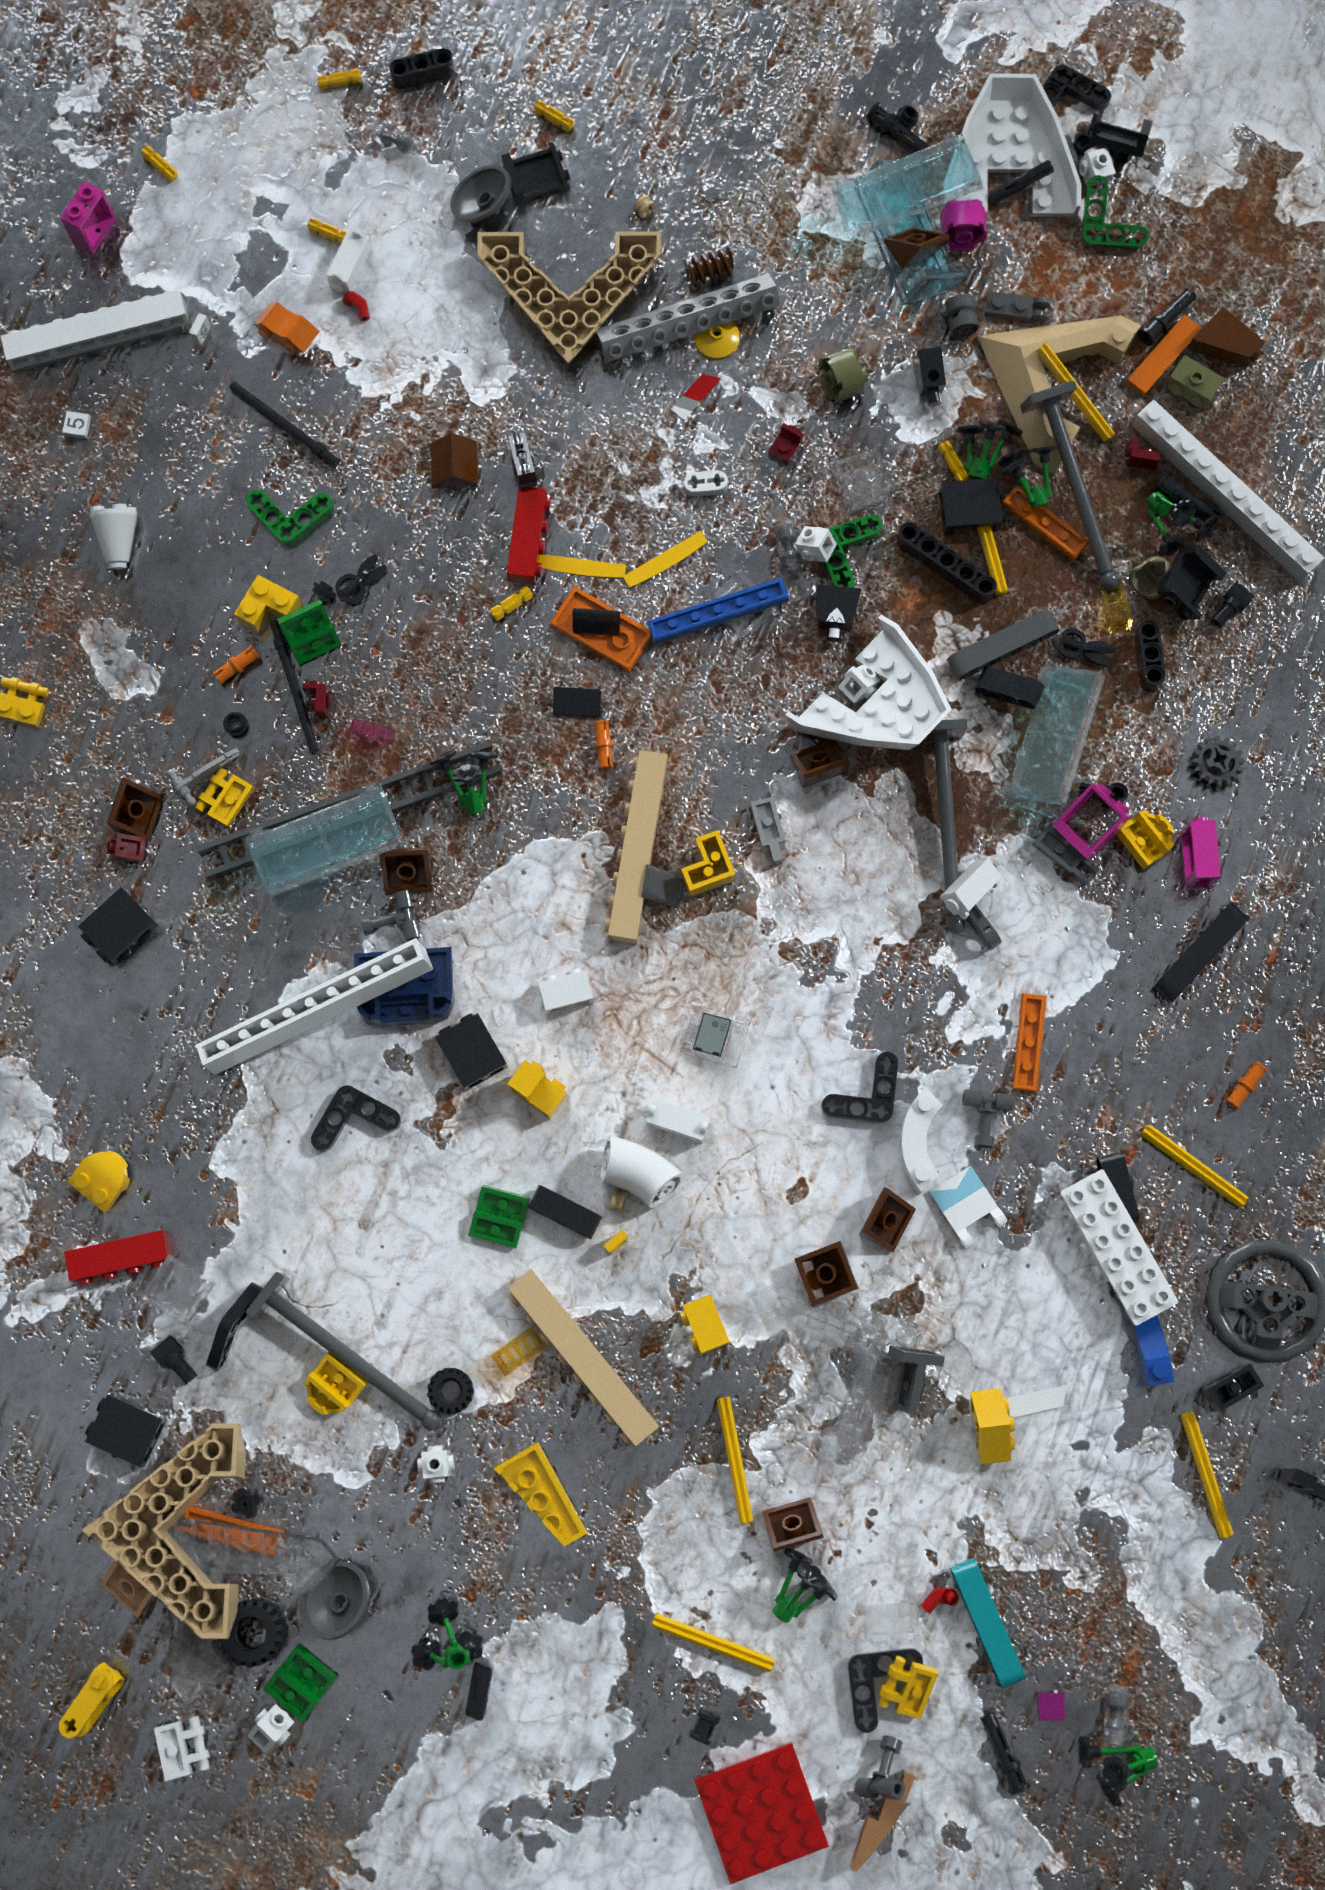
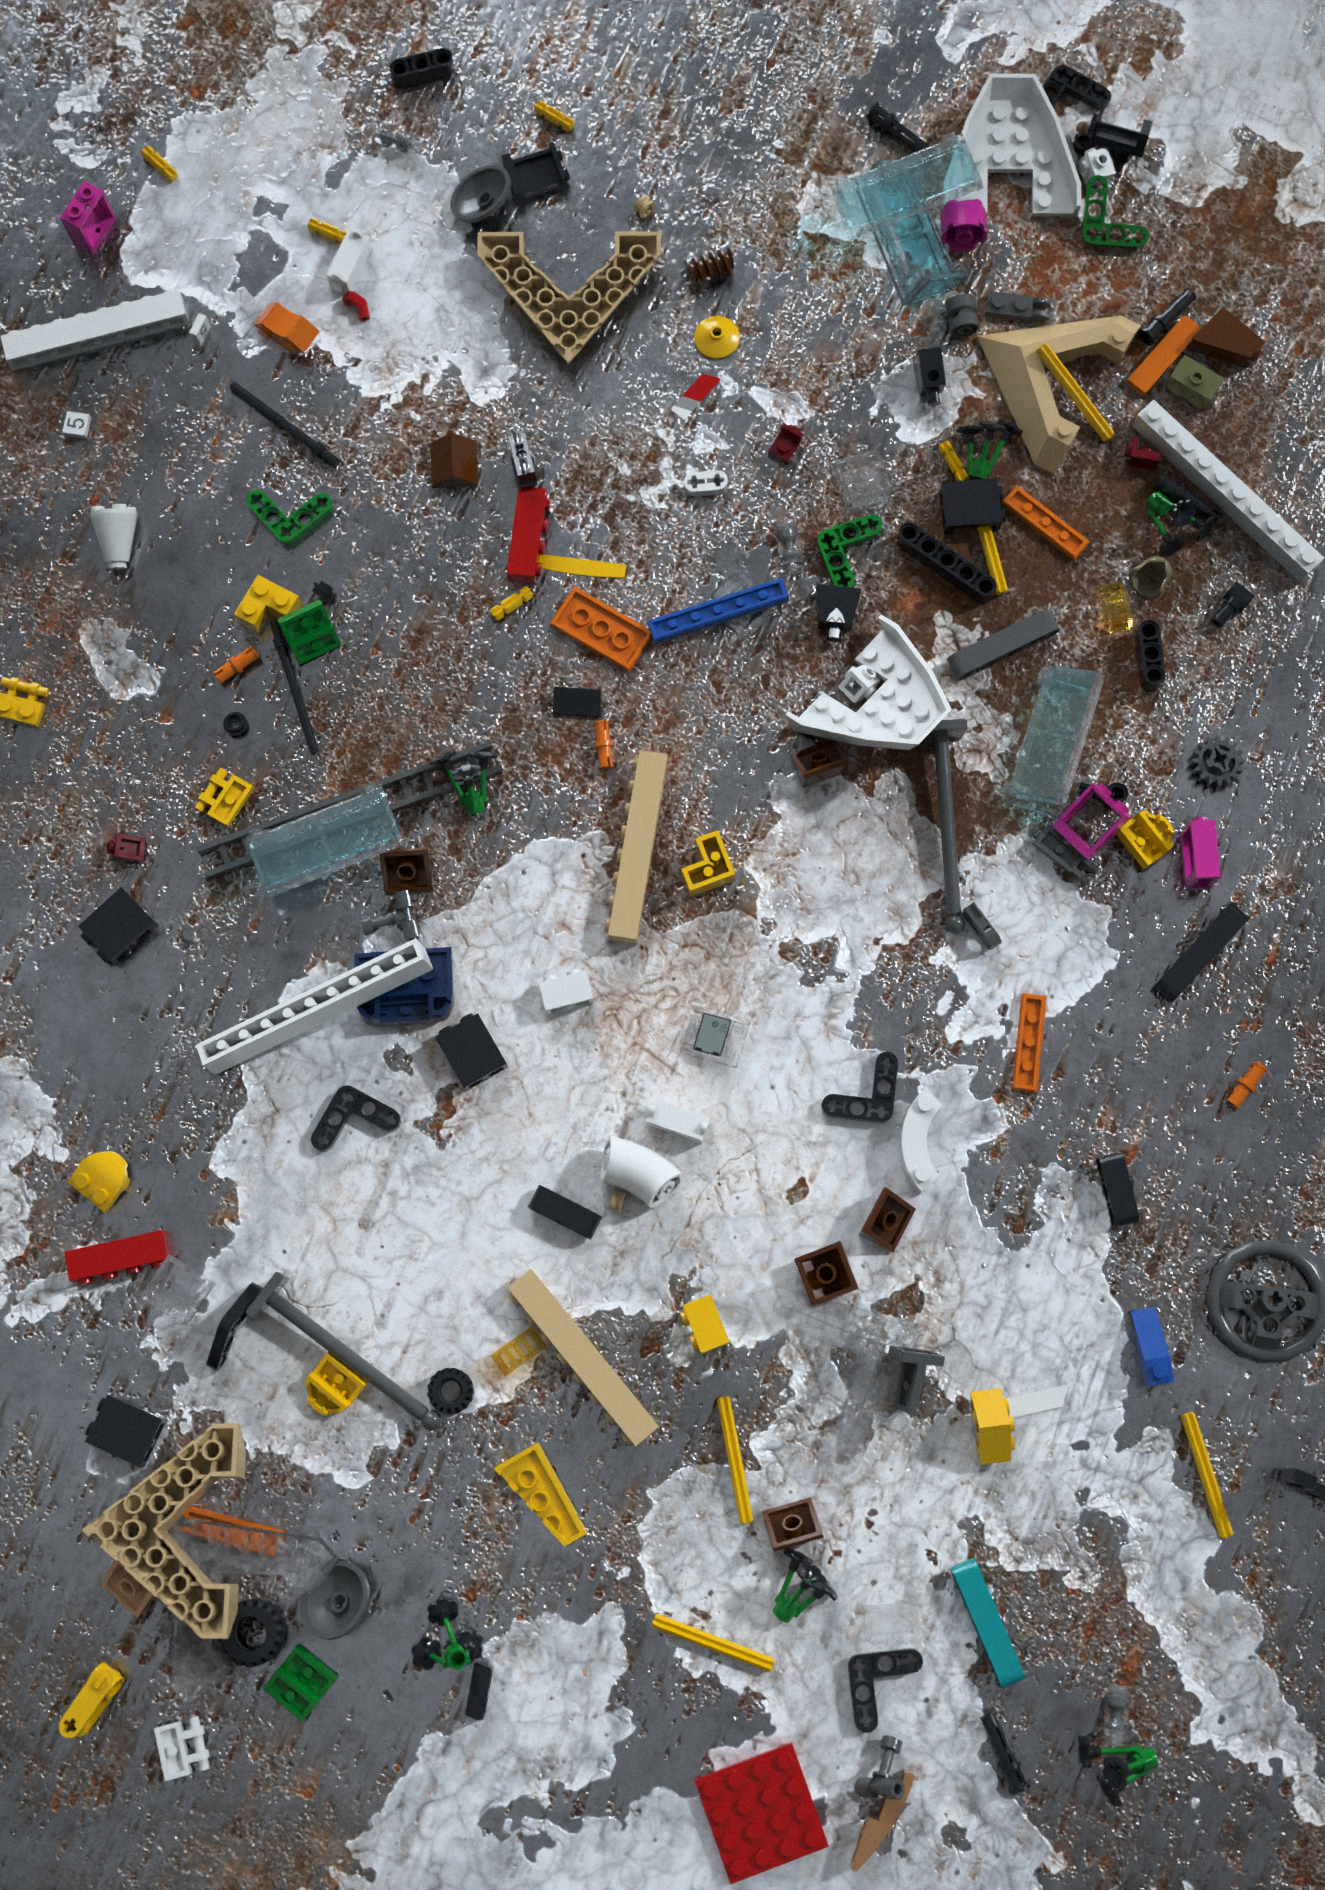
(134, 809): reddish brown slope -> none
(170, 1354): black pin -> none
(184, 787): light grey piece -> none
(238, 1505): black plate -> none
(271, 1728): white brick -> none
(320, 702): dark red bracket -> none
(339, 79): yellow axle -> none
(364, 577): black piece -> none
(372, 731): clear pink beam -> none
(446, 1464): white brick -> none
(499, 1216): green slope -> none
(535, 1089): yellow brick -> none
(596, 621): black slope -> none
(616, 1242): yellow tile -> none
(662, 886): dark grey piece -> none
(665, 559): yellow sticker -> none
(687, 317): light grey brick -> none
(704, 1728): black bush -> none
(769, 828): light grey hinge -> none
(815, 544): white brick -> none
(842, 375): olive brick -> none
(907, 116): black plate -> none
(914, 245): reddish brown slope -> none
(915, 1691): yellow plate -> none
(940, 1596): red arm -> none
(964, 1202): white flag -> none
(971, 887): white brick -> none
(987, 1106): dark grey bar -> none
(1009, 687): black beam -> none
(1014, 460): plant -> none
(1021, 182): black axle -> none
(1049, 400): dark grey piece -> none
(1050, 1706): magenta tile -> none
(1088, 649): black piece -> none
(1117, 1248): white bracket -> none
(1189, 580): black panel -> none
(1194, 1166): yellow axle -> none
(1232, 1387): black brick -> none

